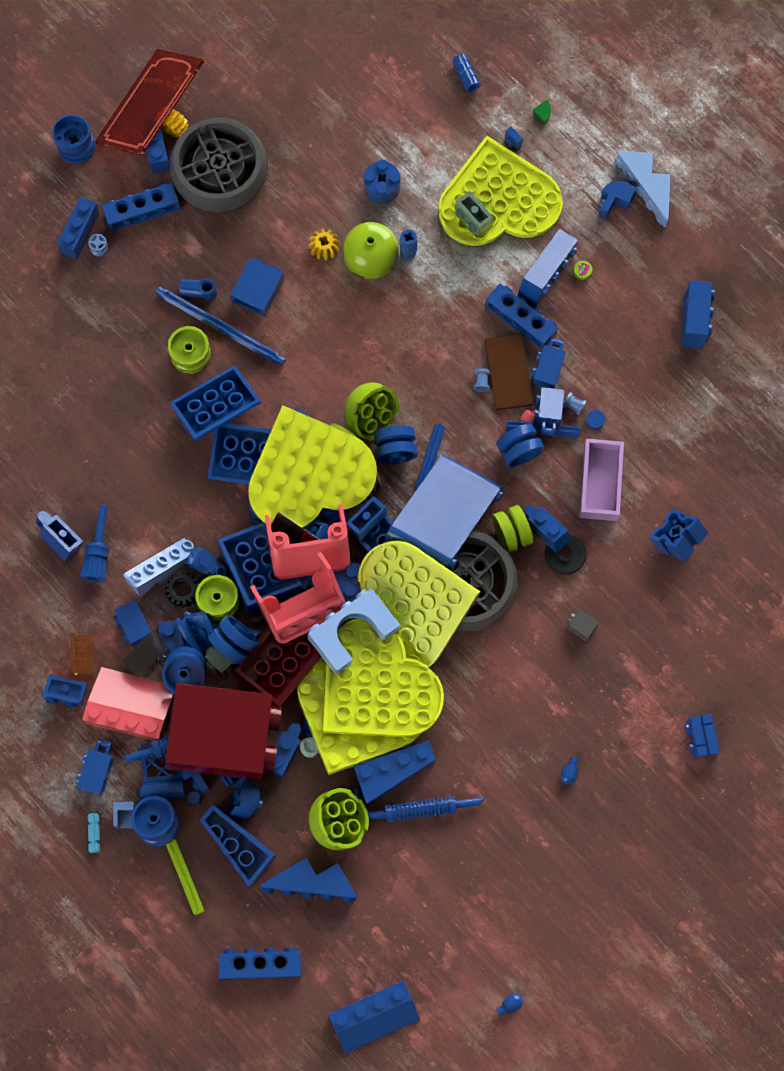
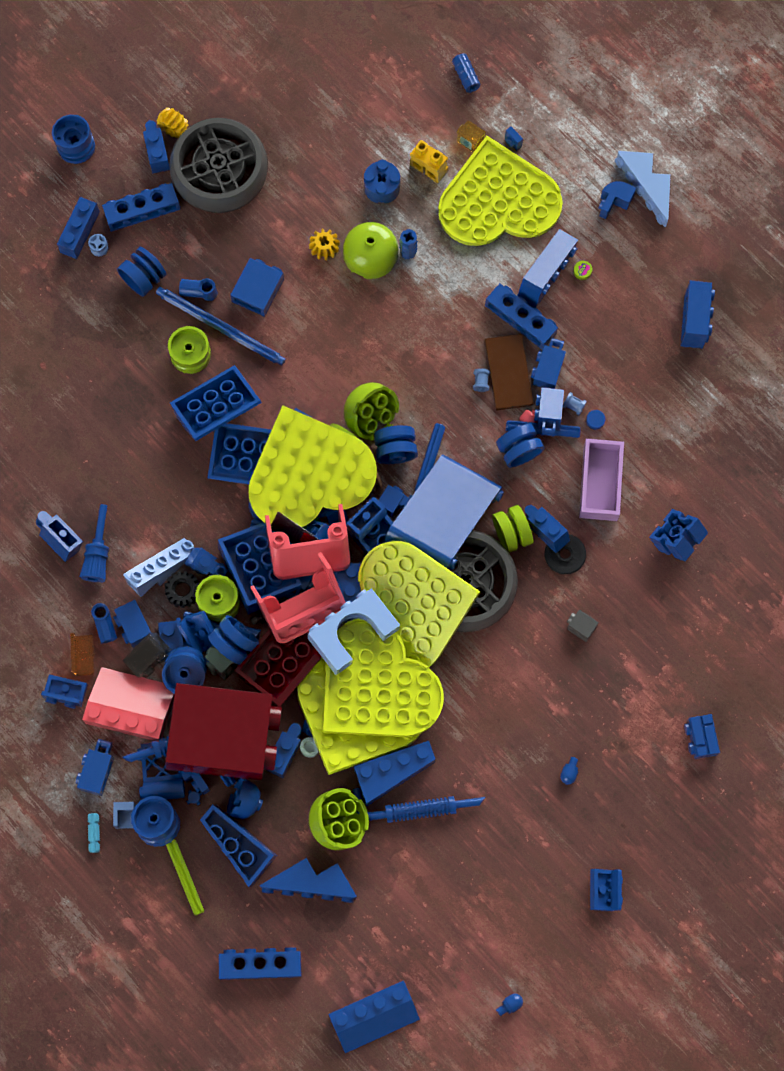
(104, 625): none -> blue piece
(145, 268): none -> blue wheel
(149, 101): clear red piece -> none
(393, 499): none -> blue brick
(429, 160): none -> yellow hips
(470, 135): none -> clear yellow brick
(473, 214): sand green brick -> none
(543, 111): green tile -> none
(606, 890): none -> blue bracket

